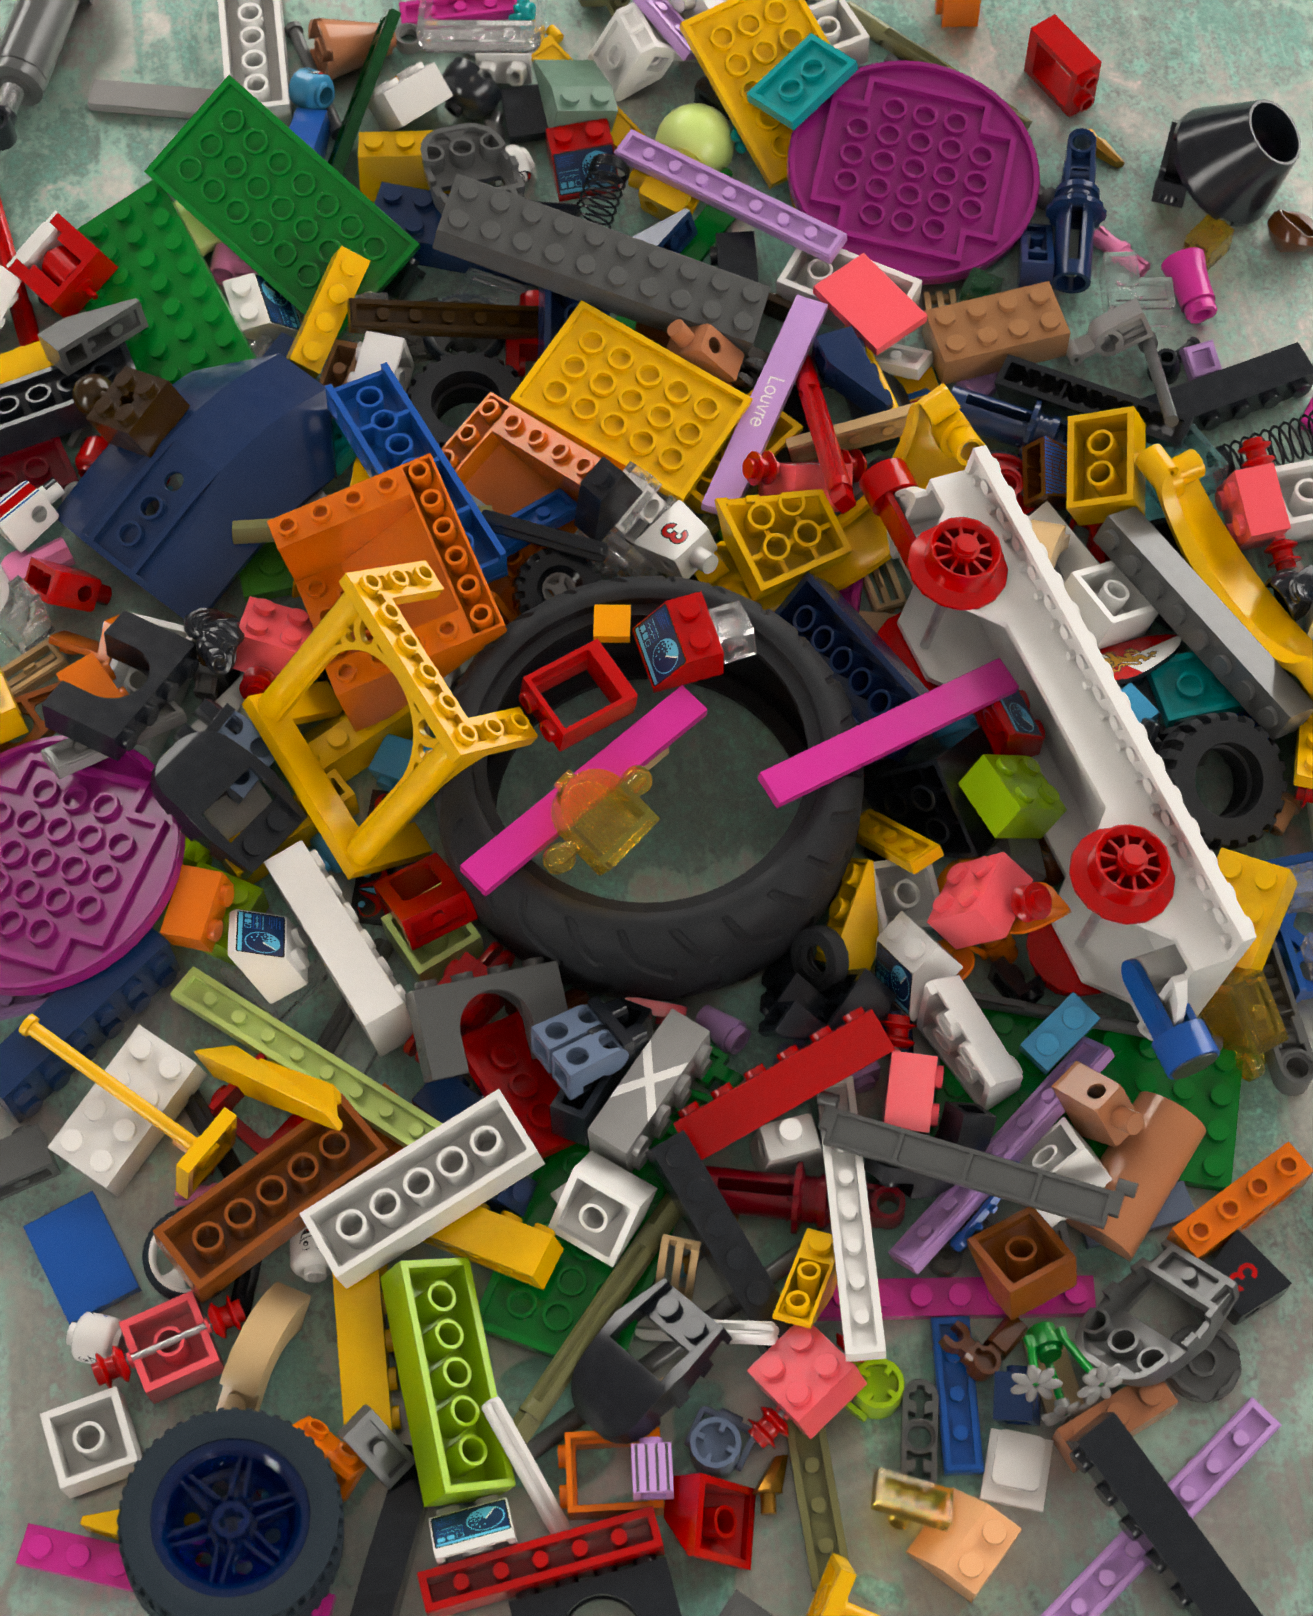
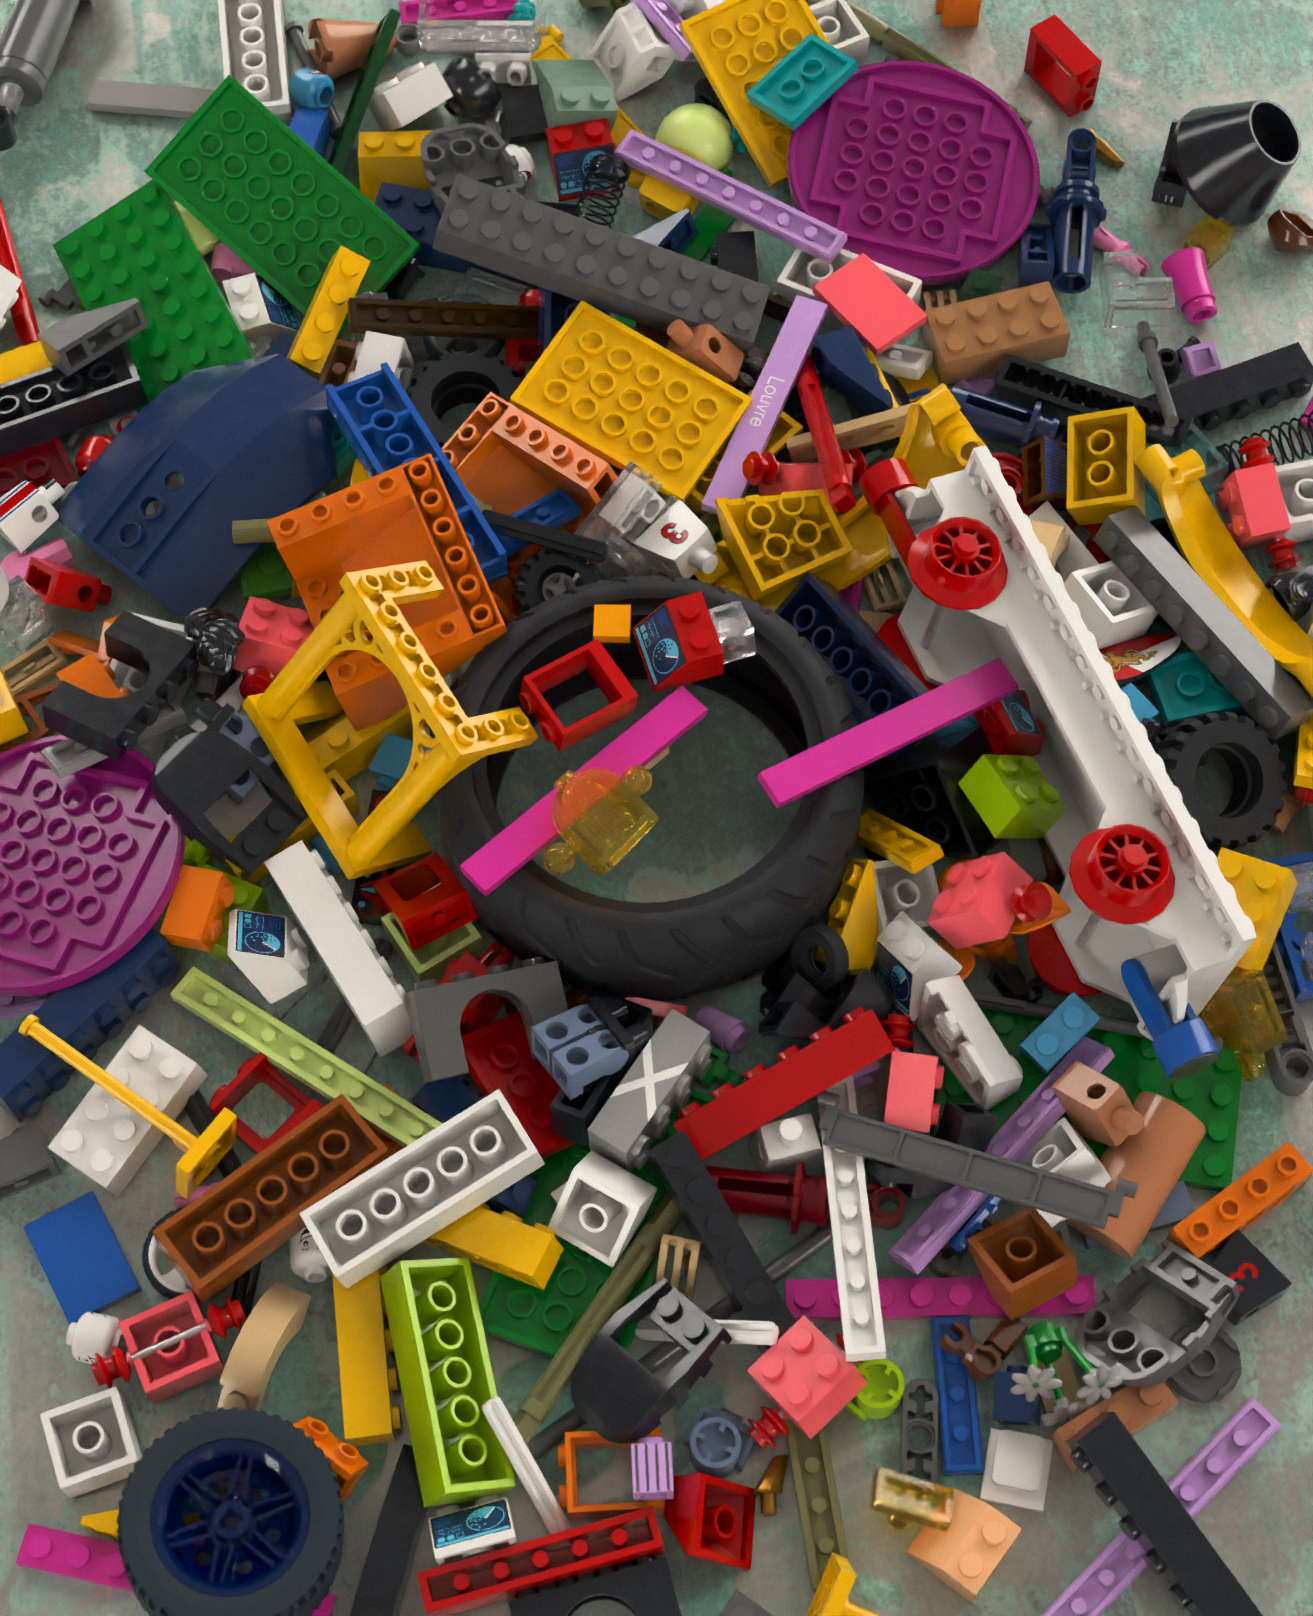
(62, 266): red piece -> none
(132, 410): dark brown brick -> none
(274, 1084): yellow wedge -> none
(377, 1446): dark grey plate -> none
(604, 499): black slope -> none
(809, 1281): yellow slope -> none
(1121, 326): light grey piece -> none

